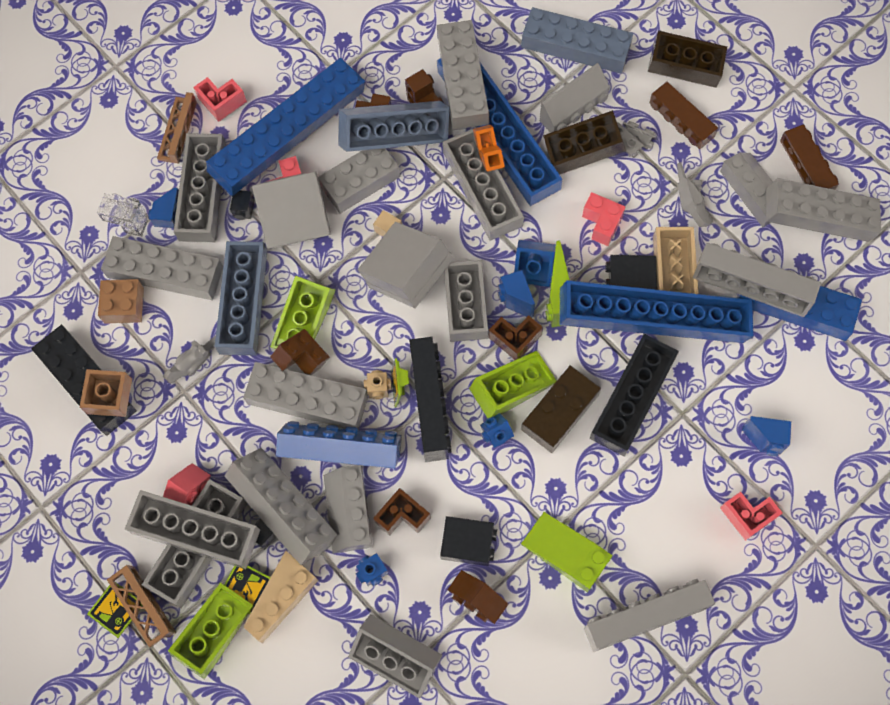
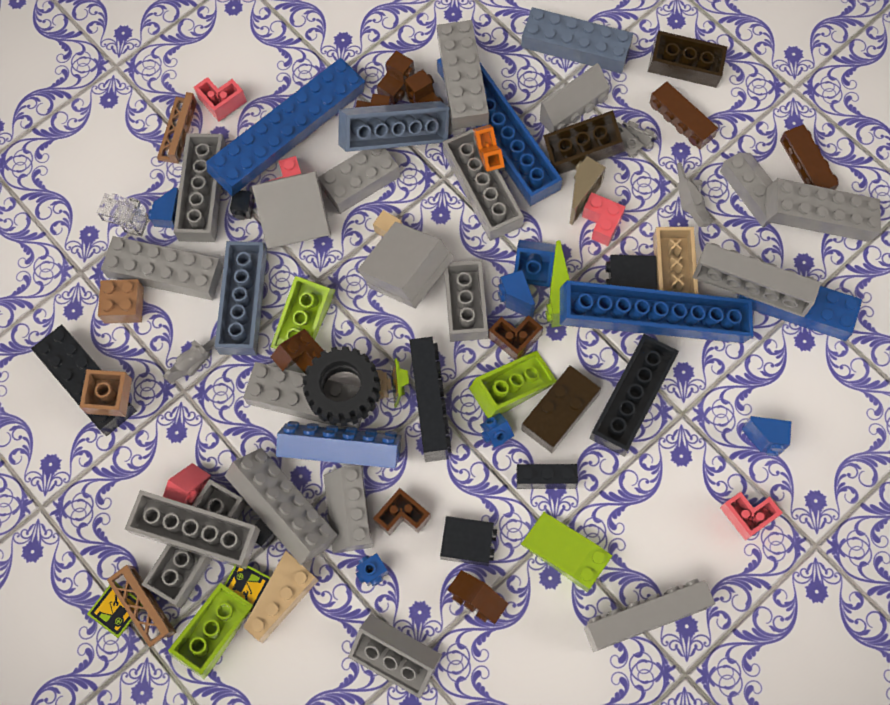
(333, 363): none -> black tyre
(393, 83): none -> reddish brown brick
(546, 476): none -> black brick
(587, 180): none -> dark tan slope

